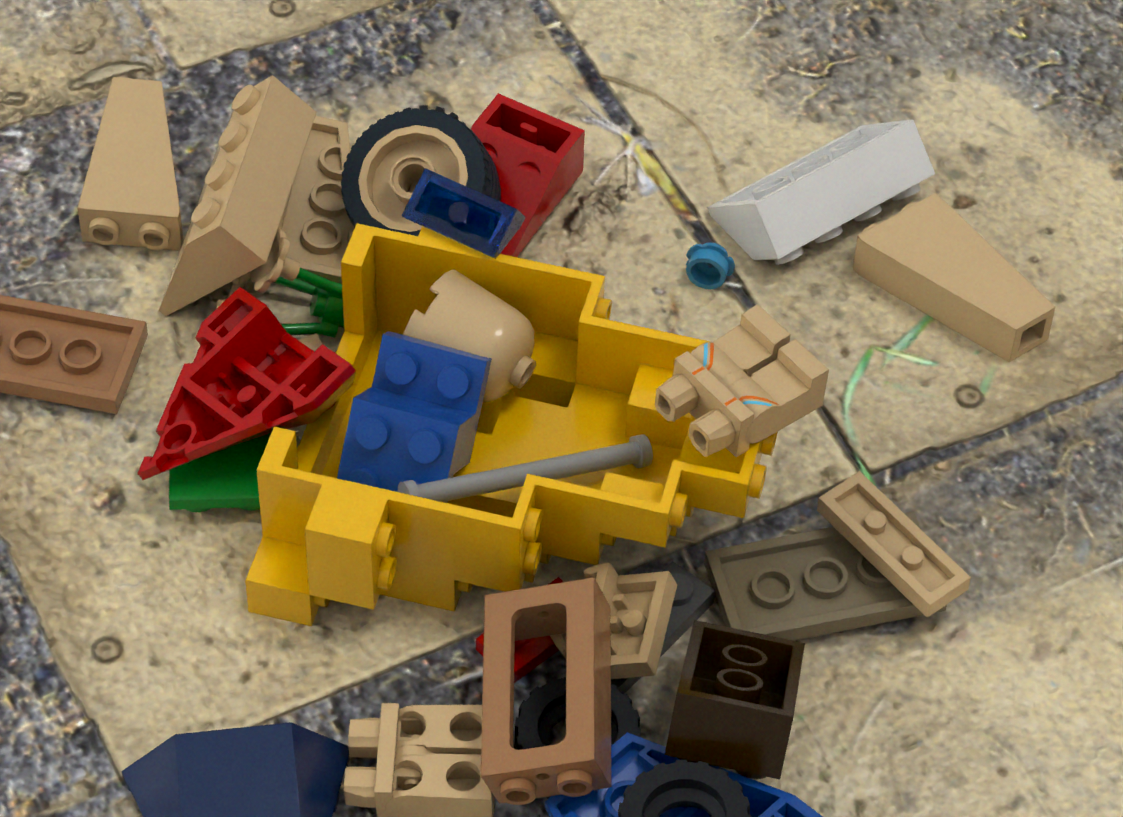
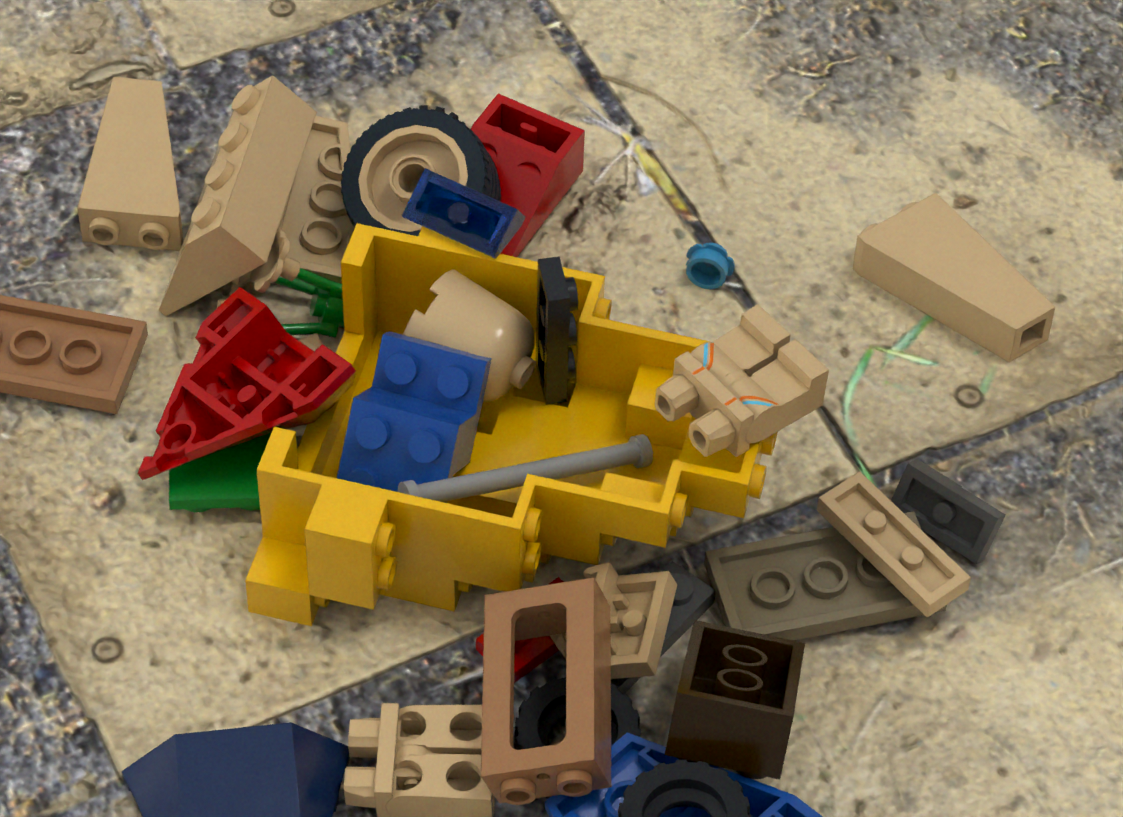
(555, 329): none -> black plate
(825, 190): white slope -> none
(948, 511): none -> dark grey plate

